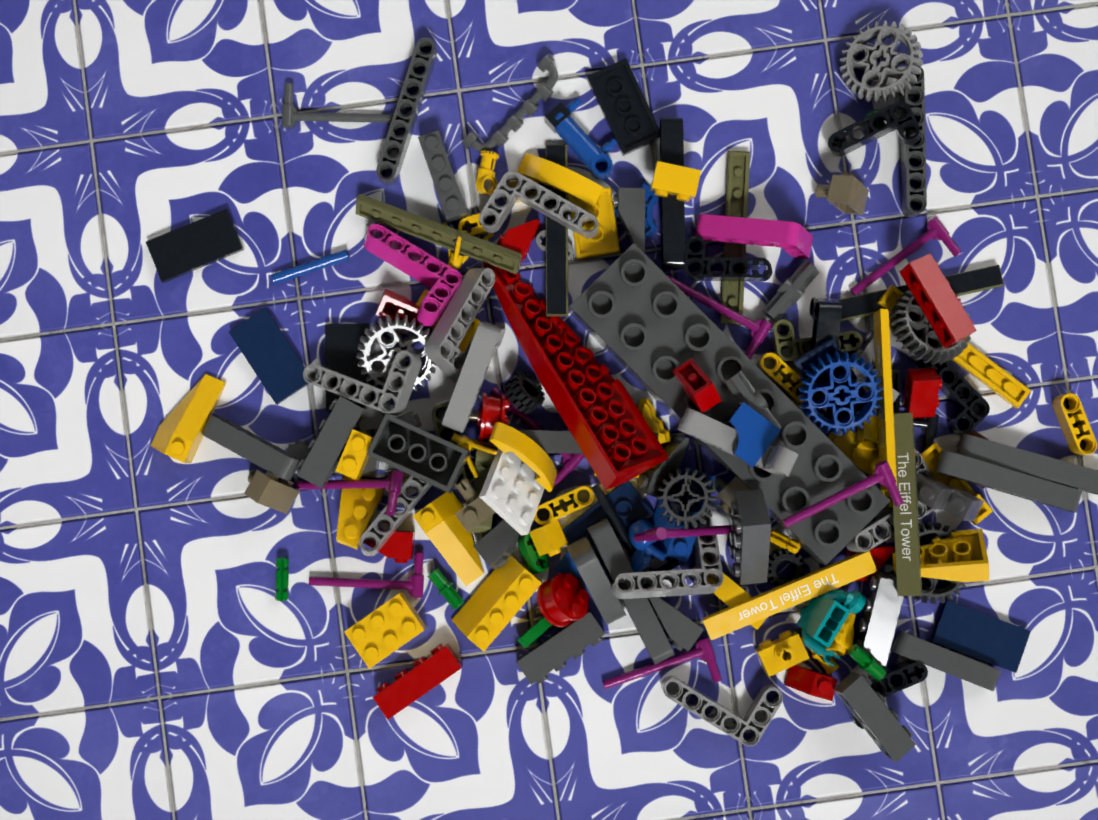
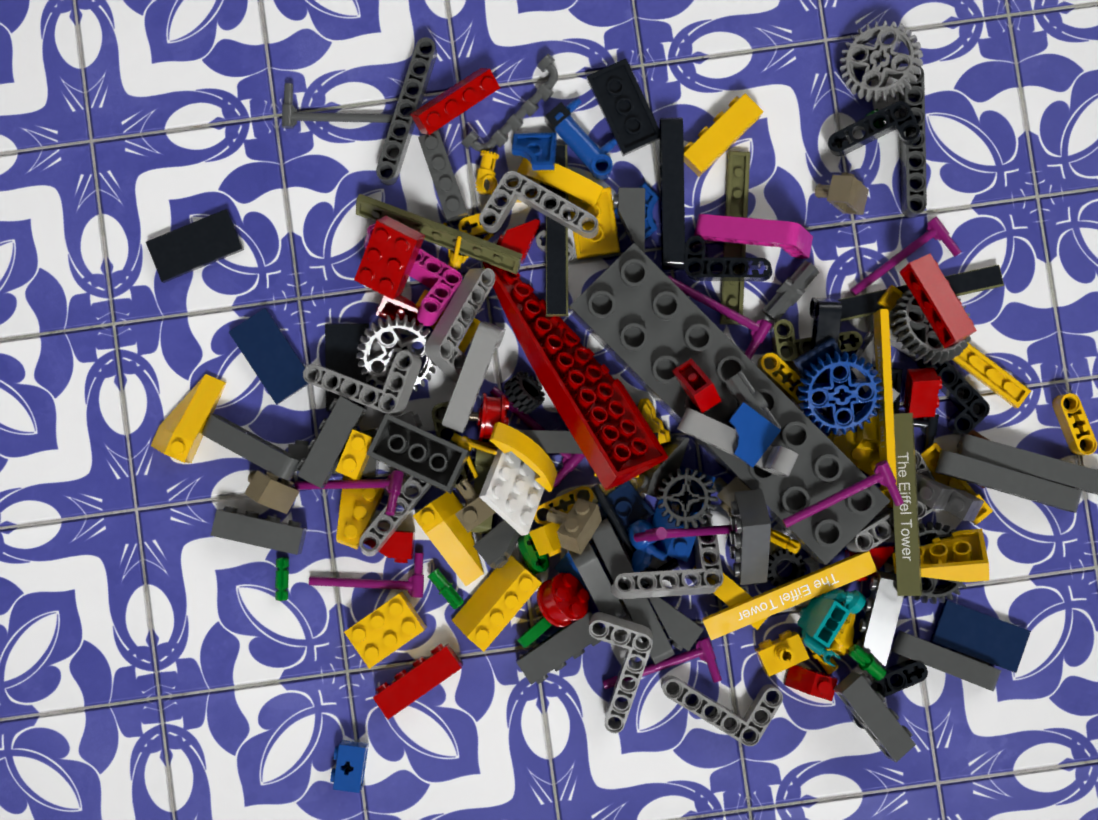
(259, 531): none -> dark grey brick
(310, 267): blue piece -> none
(352, 779): none -> blue brick
(389, 257): none -> red brick
(455, 101): none -> red brick
(537, 148): none -> blue tile
(577, 525): none -> dark tan brick
(628, 668): none -> light grey beam
(675, 181): yellow brick -> none
(722, 134): none -> yellow brick

